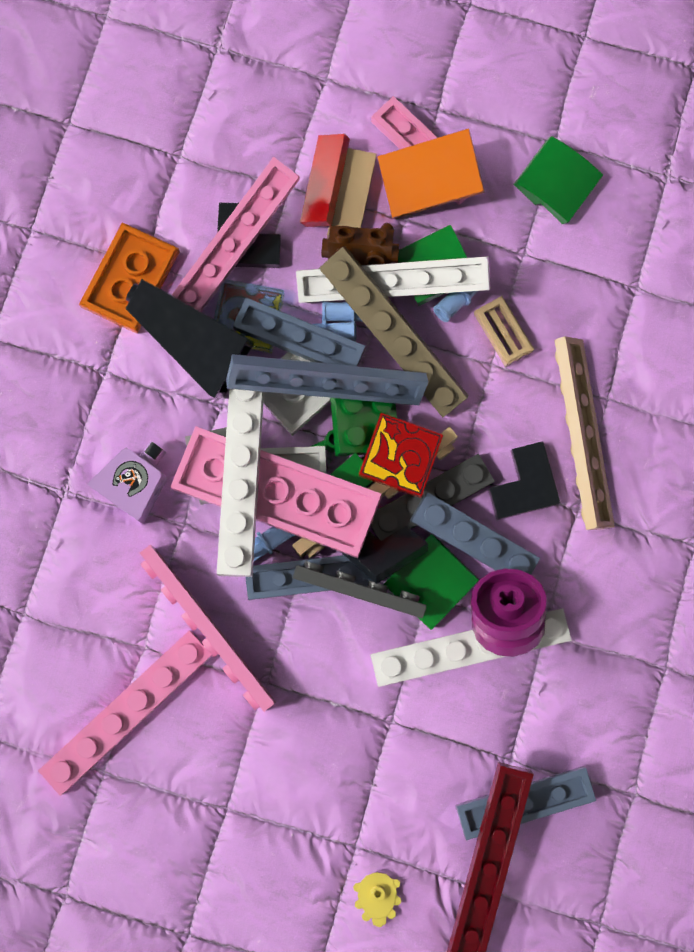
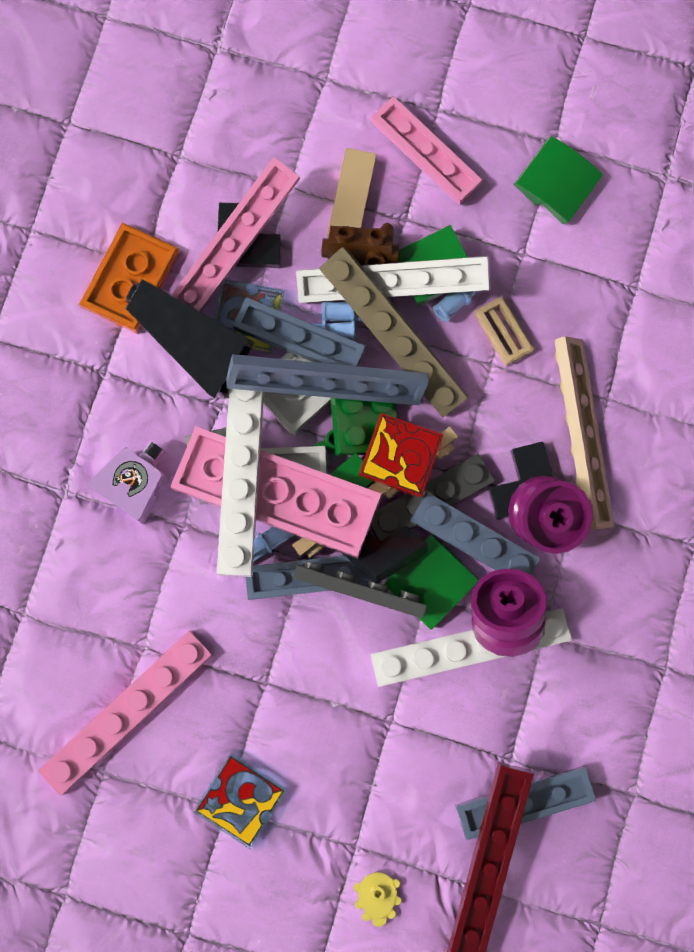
(215, 641): bright pink plate -> none
(240, 800): none -> tile
(325, 180): tile -> none
(431, 174): orange tile -> none
(550, 514): none -> magenta wheel

